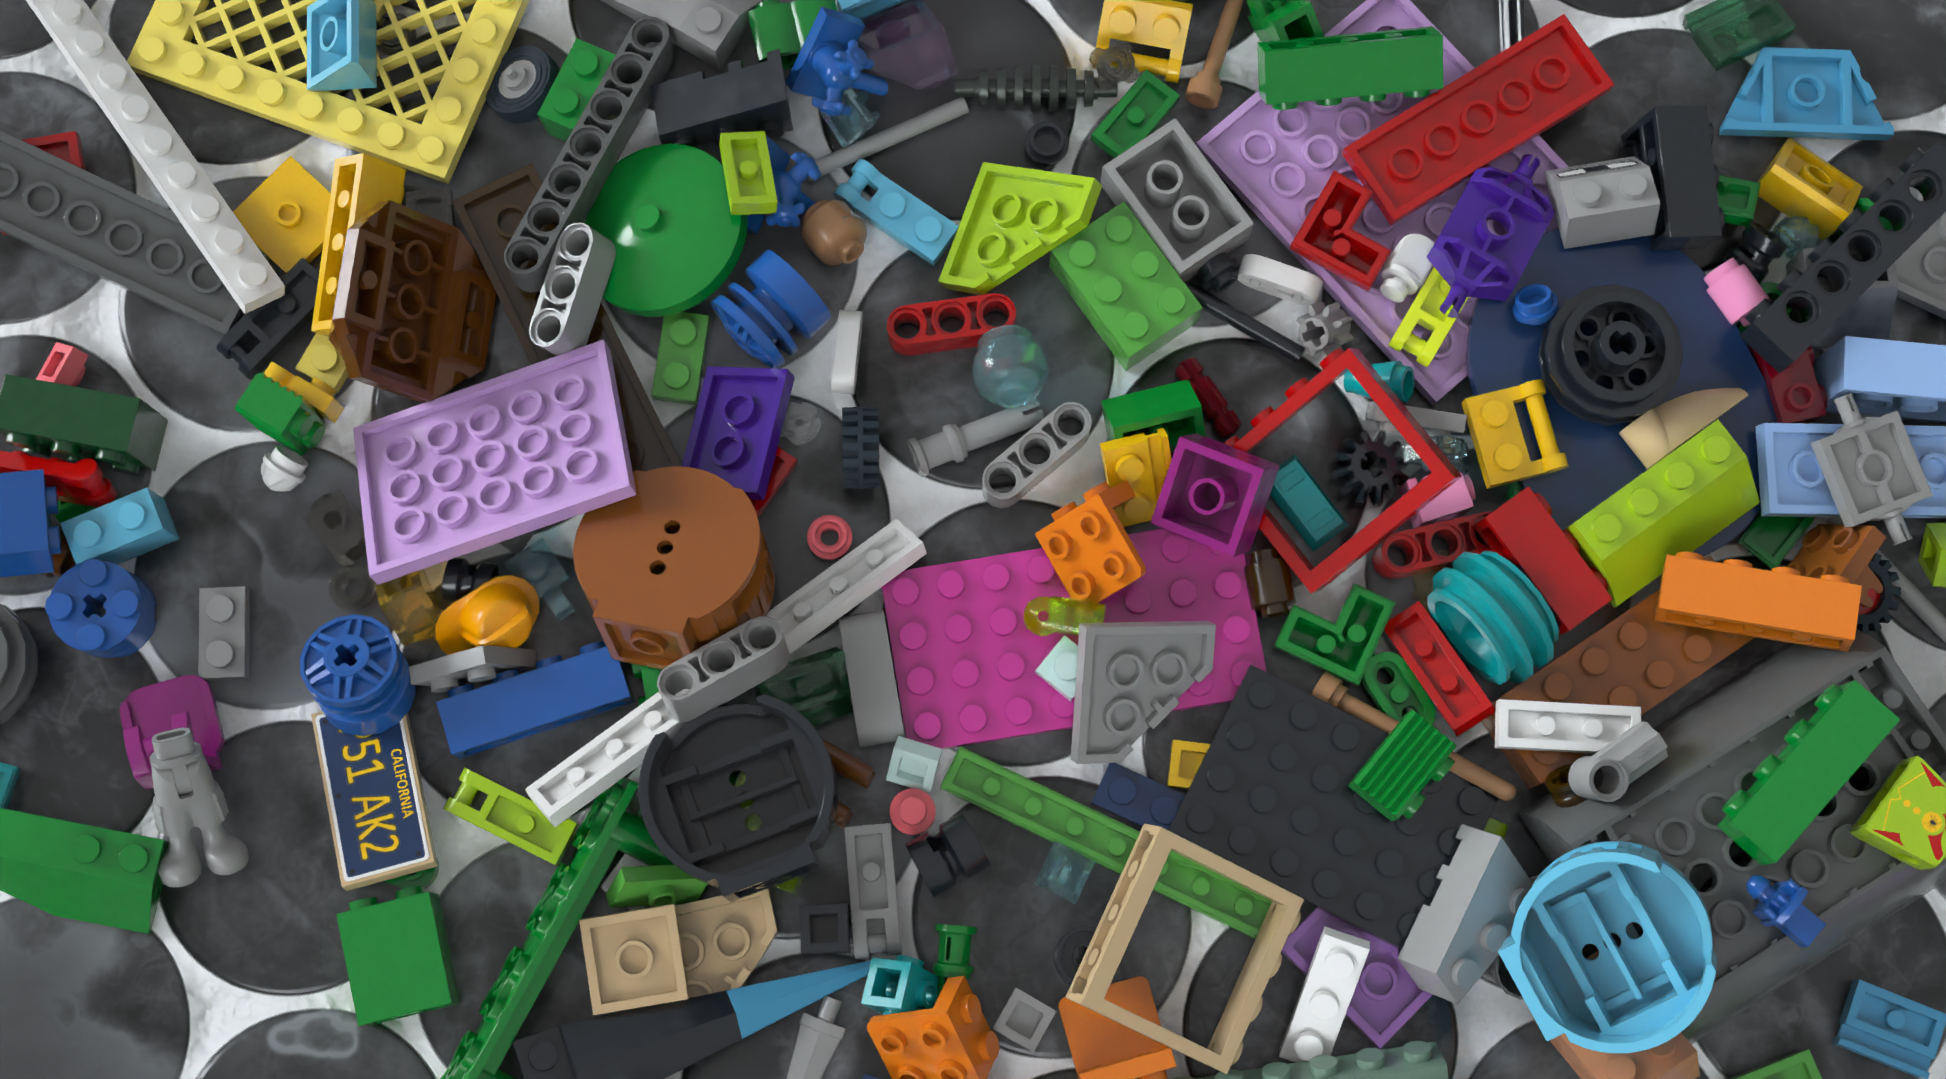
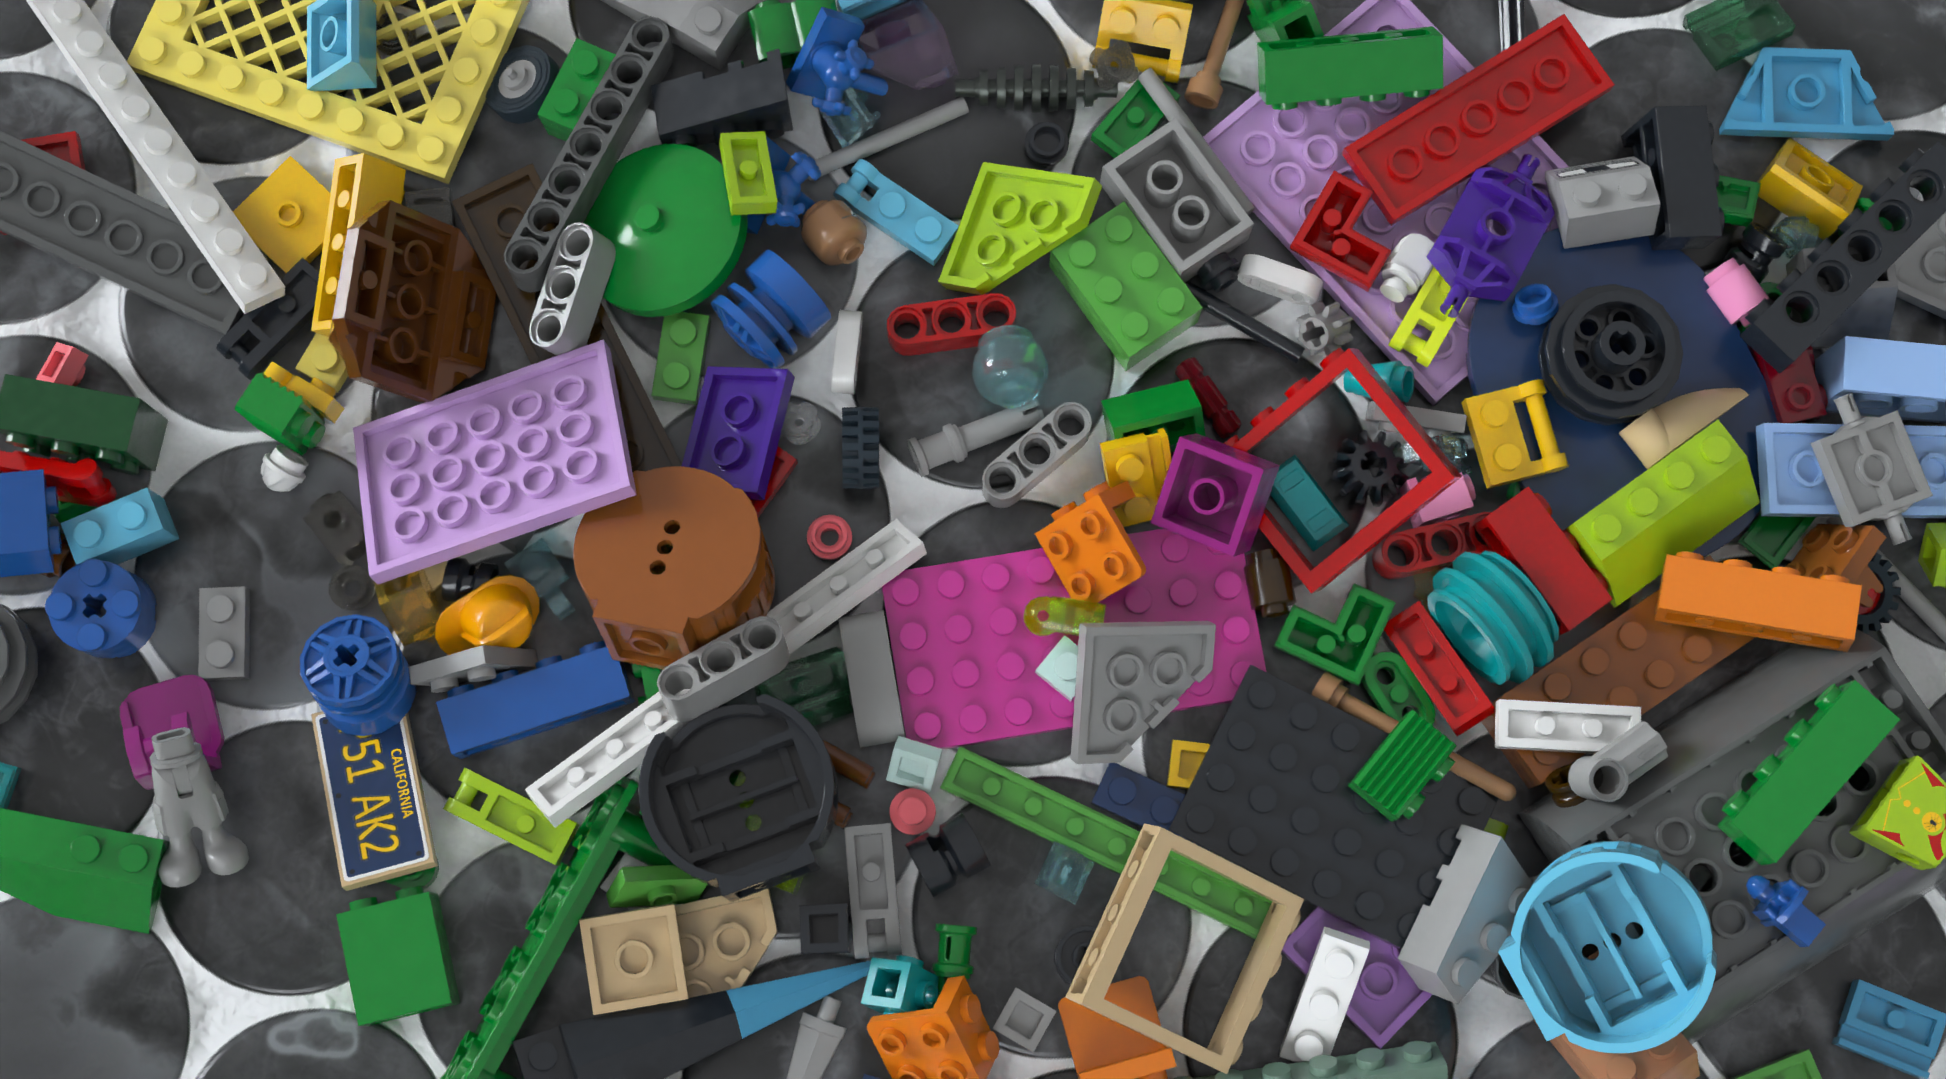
(1172, 110): none -> light grey bar

